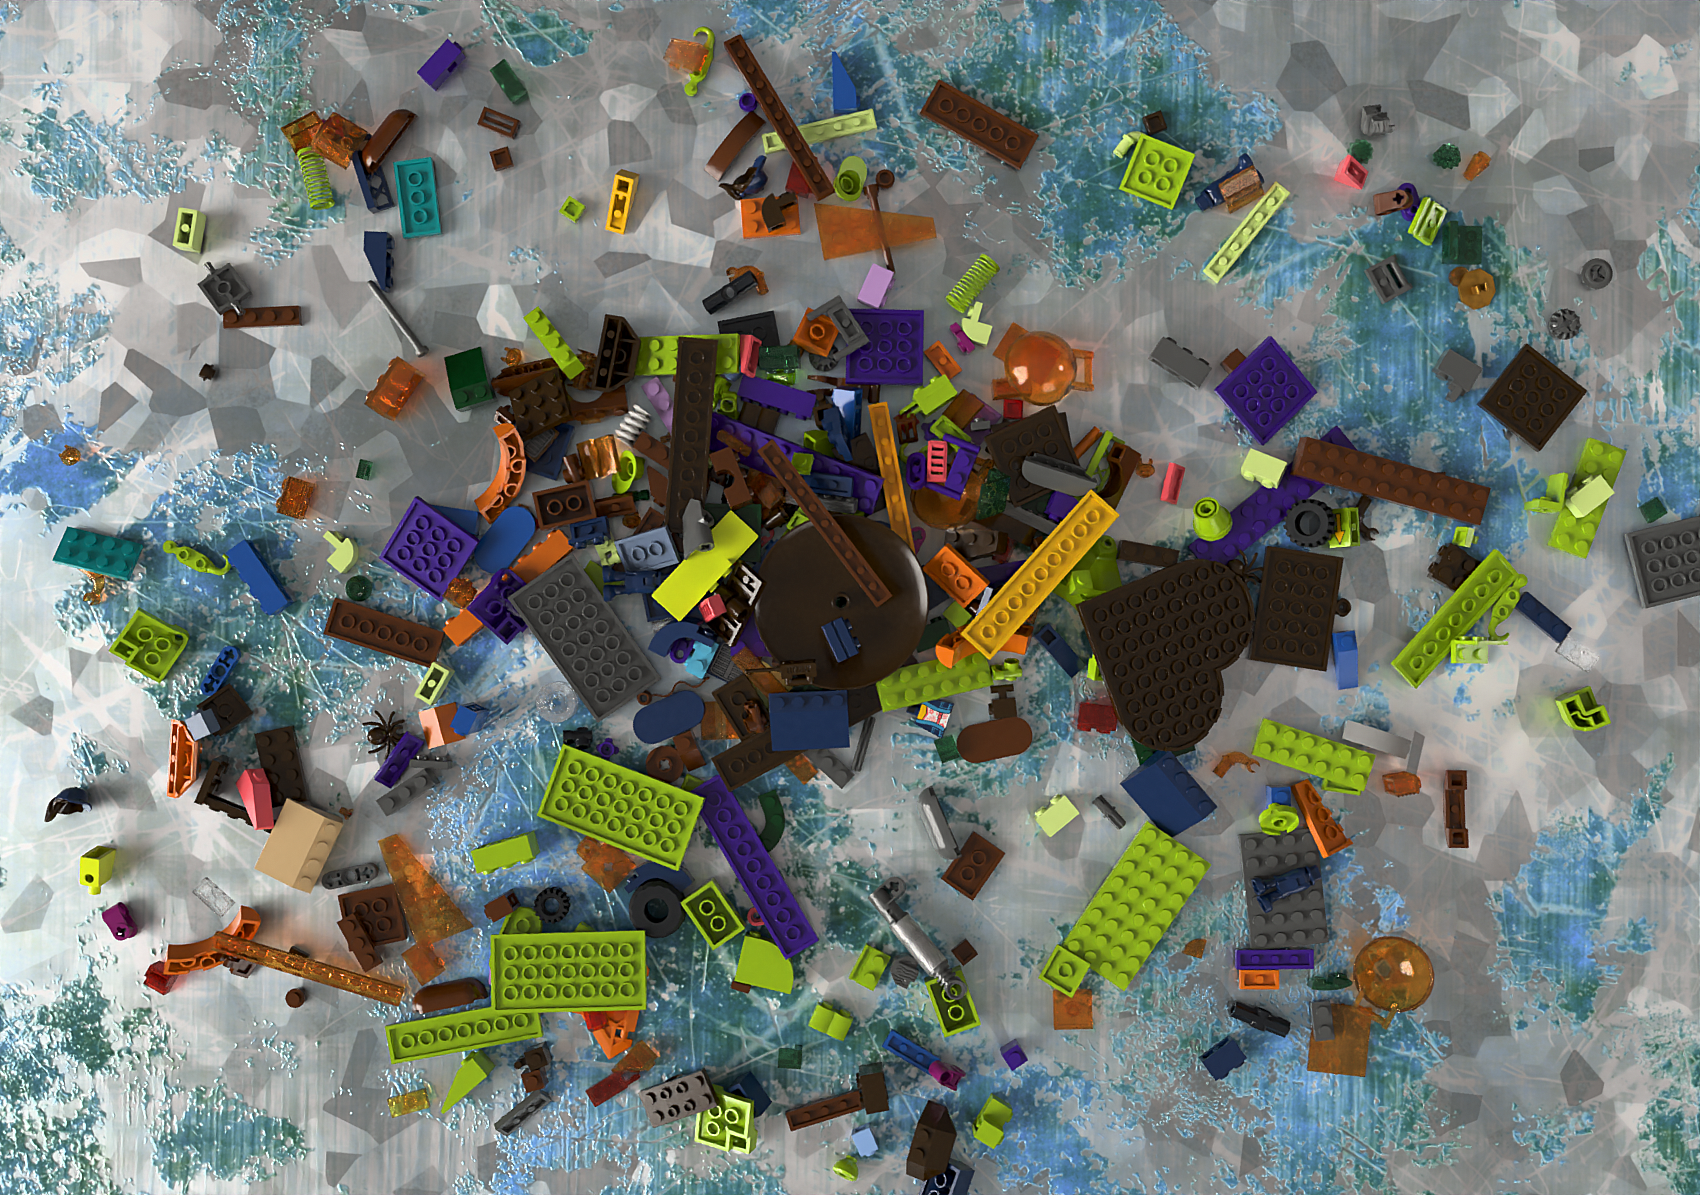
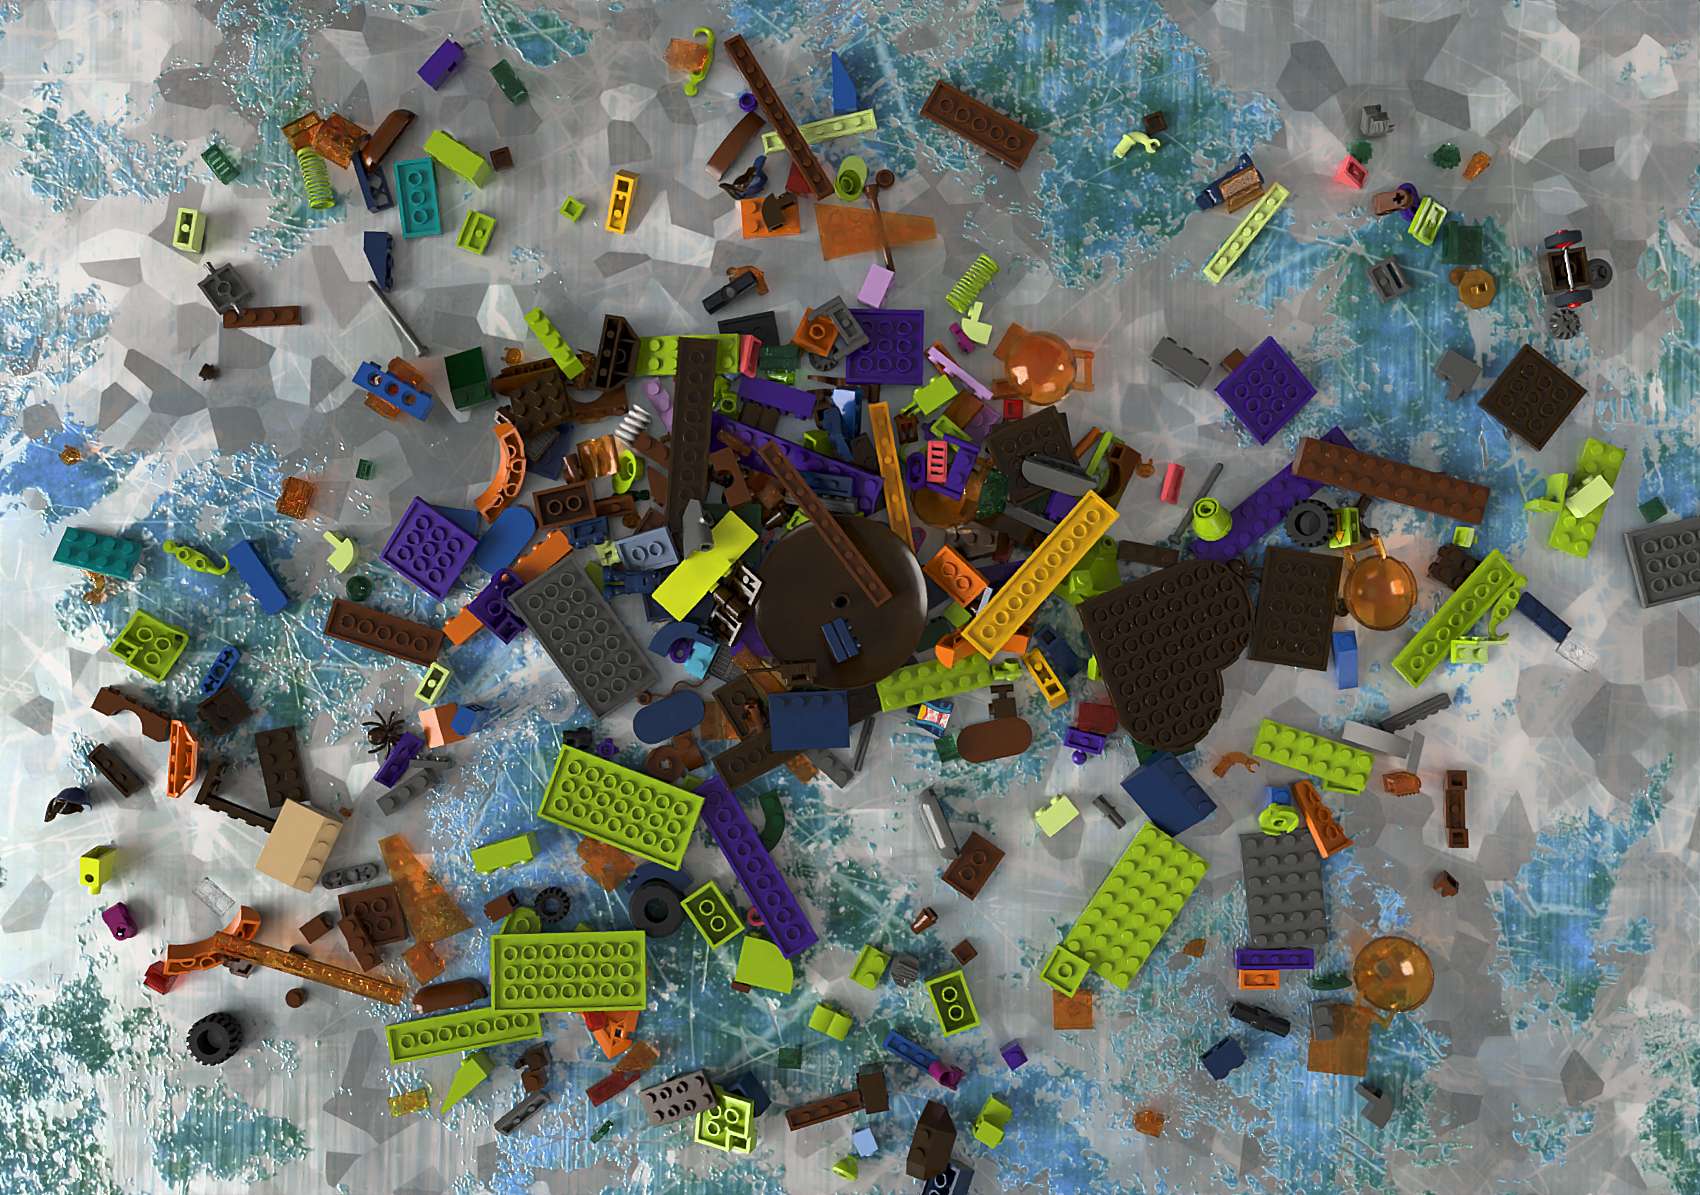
(114, 770): none -> dark brown plate
(154, 723): none -> reddish brown arch
(202, 723): brick -> none
(203, 1049): none -> black tyre
(230, 174): none -> clear green slope
(256, 797): coral slope -> none
(317, 927): none -> reddish brown brick
(366, 377): none -> blue brick
(458, 158): none -> lime brick
(460, 593): clear orange brick -> none
(476, 232): none -> lime plate
(511, 135): reddish brown tile -> none
(601, 1132): none -> clear green tile
(712, 608): coral slope -> none
(802, 462): lime plate -> none
(914, 938): piece -> none
(924, 920): none -> reddish brown cone
(965, 379): none -> lavender plate
(979, 425): dark grey plate -> none
(1045, 678): none -> yellow slope
(1083, 741): none -> dark purple plate
(1148, 1123): none -> clear orange brick
(1156, 171): lime plate -> none
(1189, 515): none -> dark grey bar
(1263, 469): yellowish green brick -> none
(1285, 884): dark blue piece -> none
(1378, 588): none -> clear orange windscreen
(1378, 1108): none -> dark grey brick
(1415, 713): none -> dark grey piece
(1448, 883): none -> reddish brown tile
(1565, 269): none -> brick
(1581, 710): lime brick -> none

